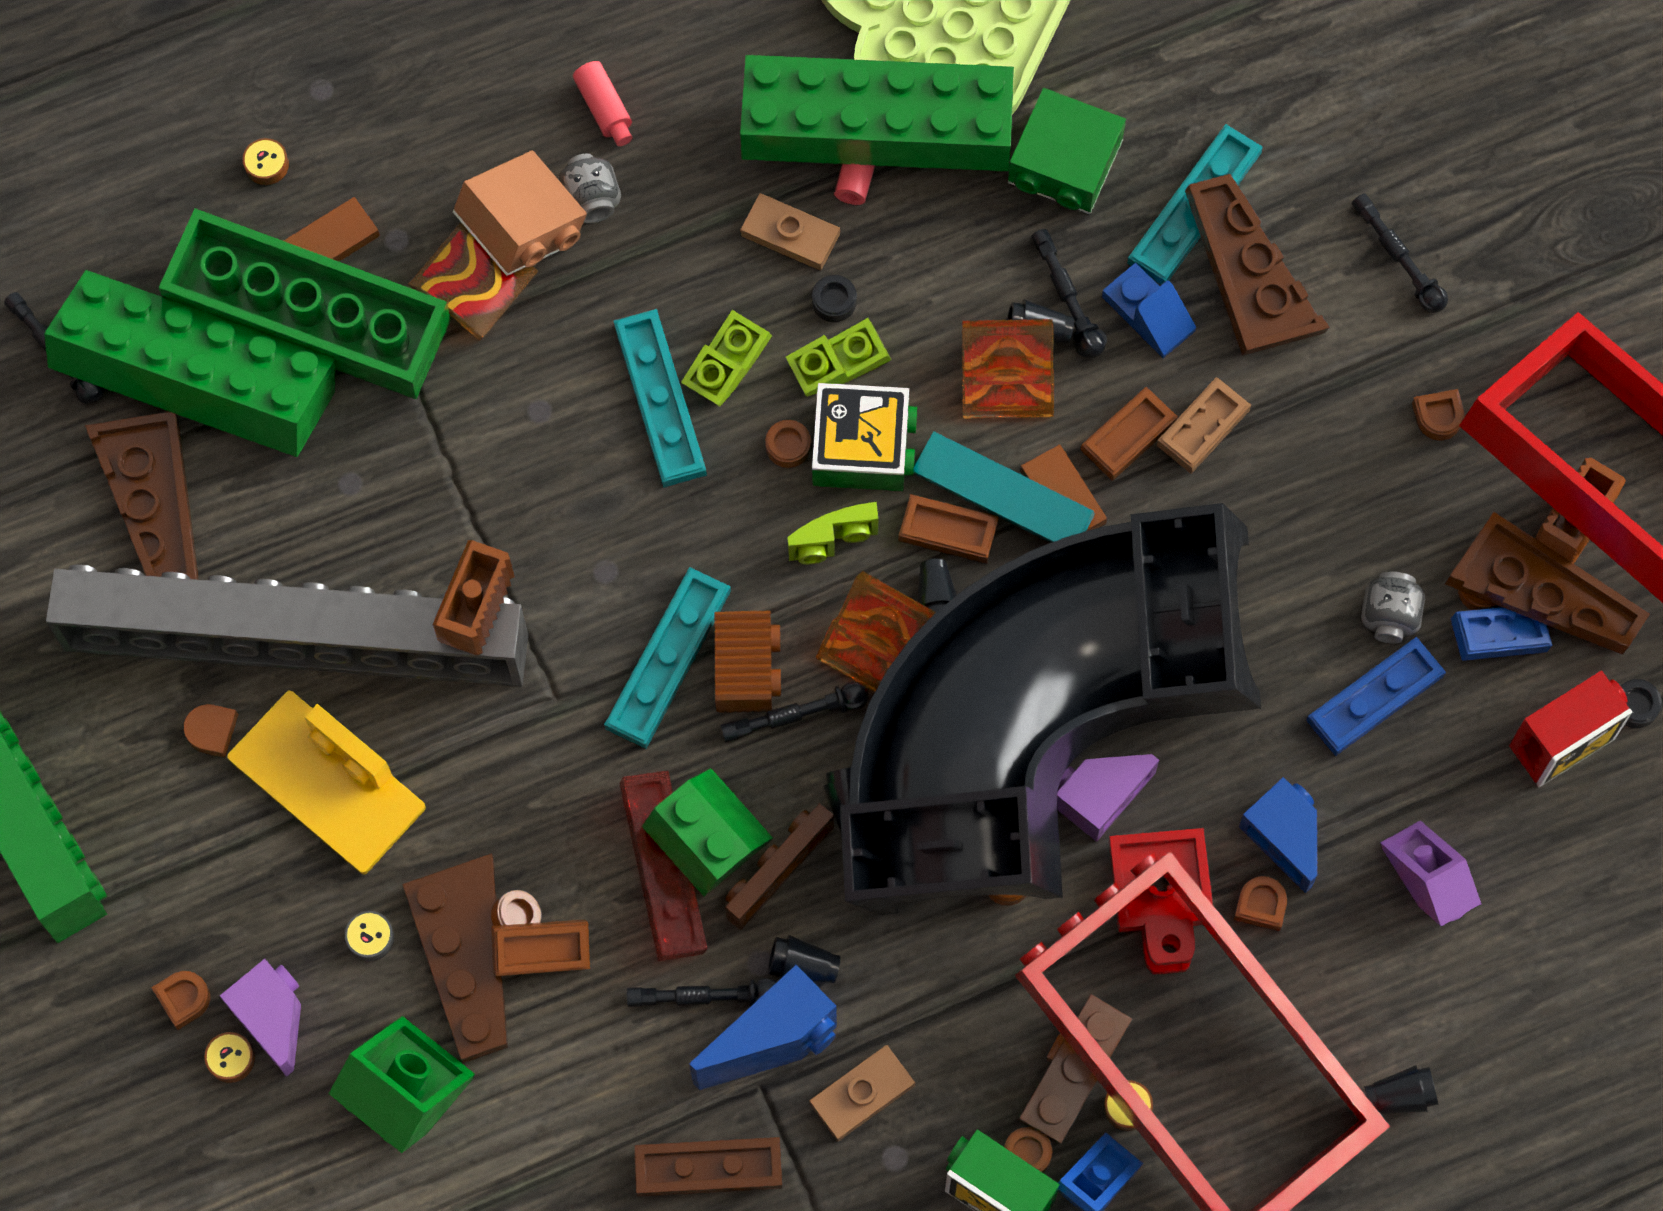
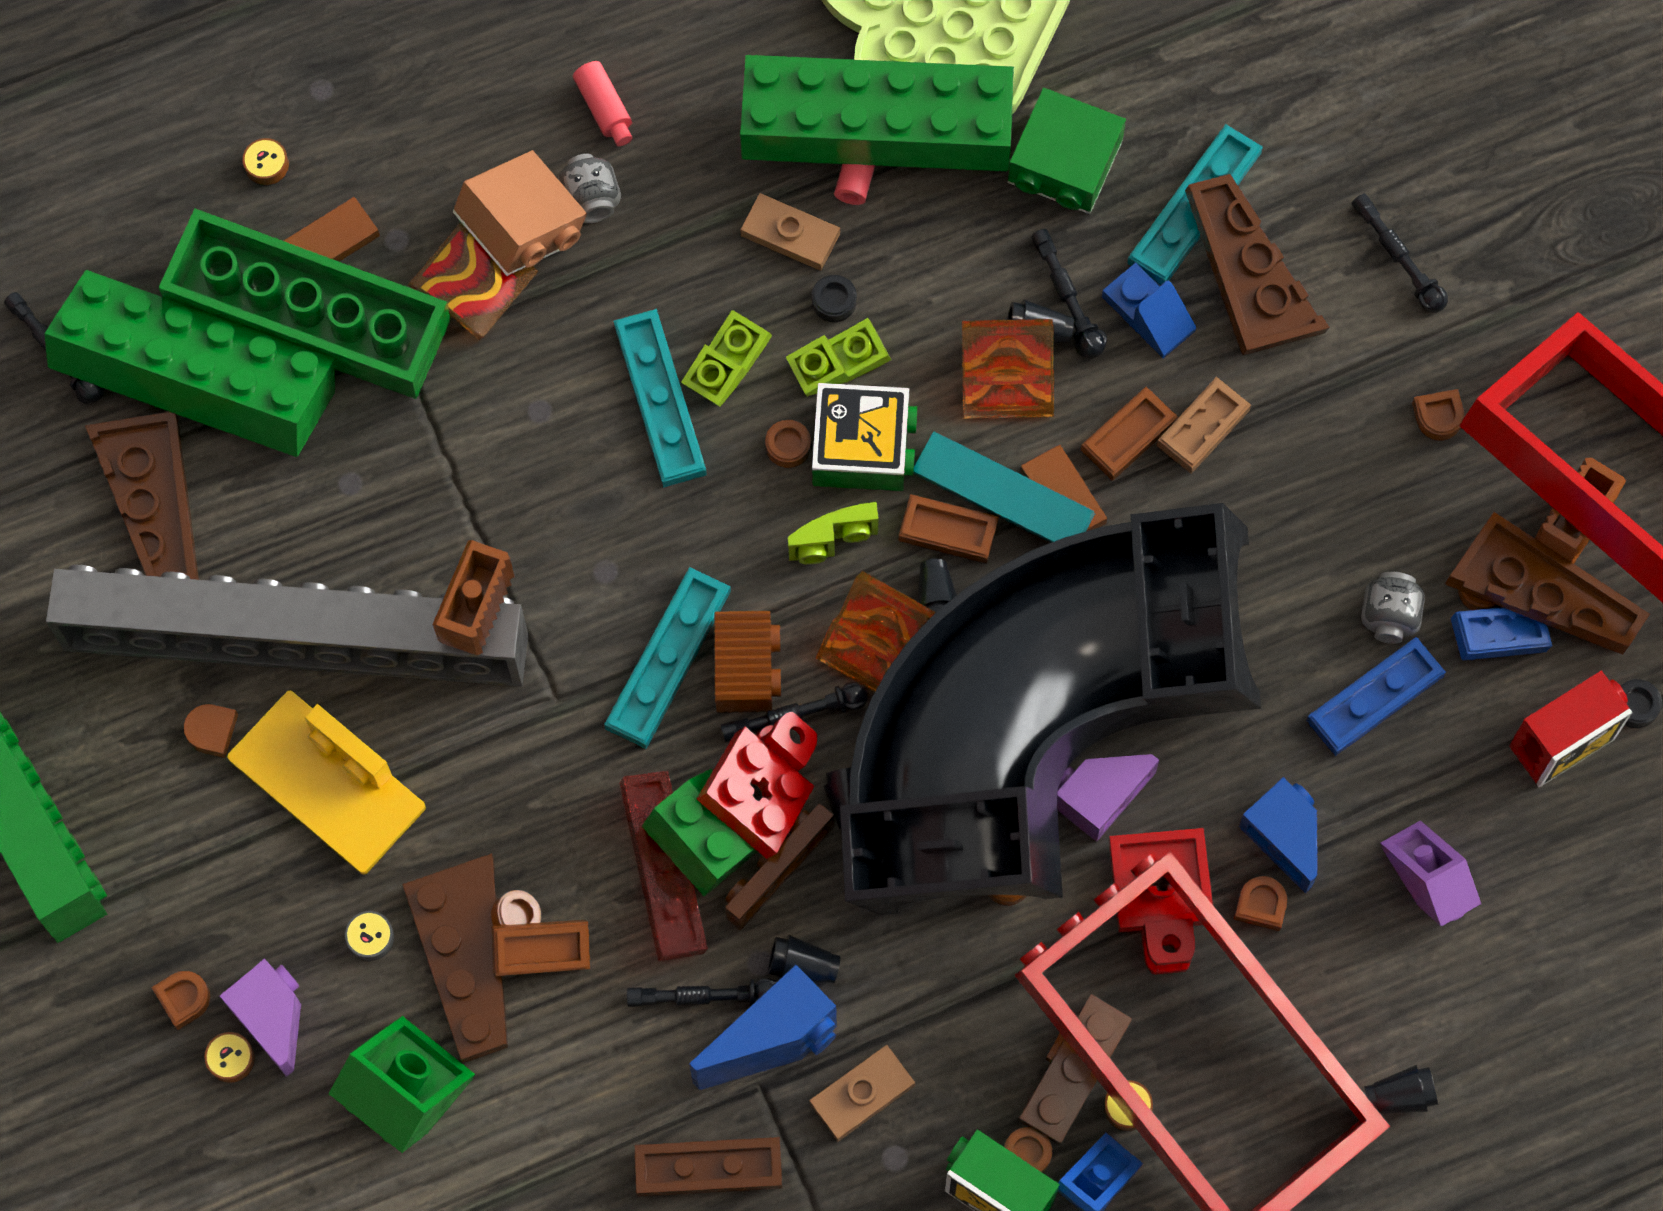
(771, 764): none -> red plate

